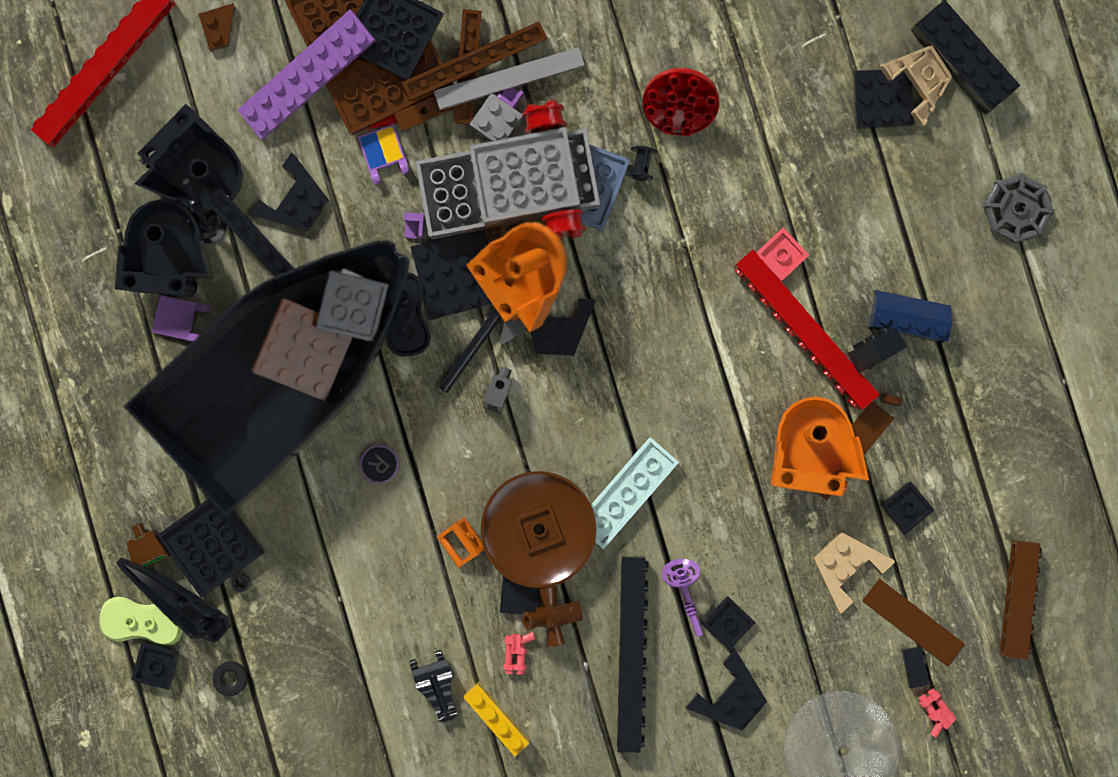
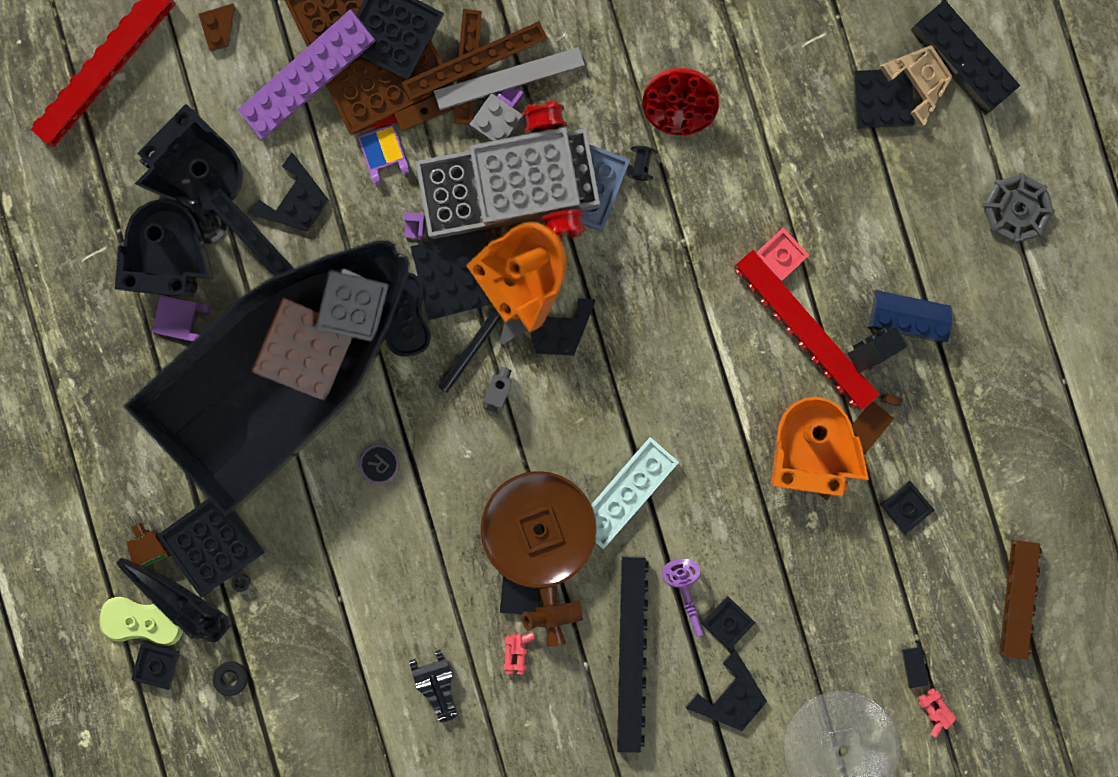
(468, 538): orange tile -> none
(496, 718): yellow brick -> none
(841, 560): tan wing -> none
(913, 622): reddish brown sticker -> none

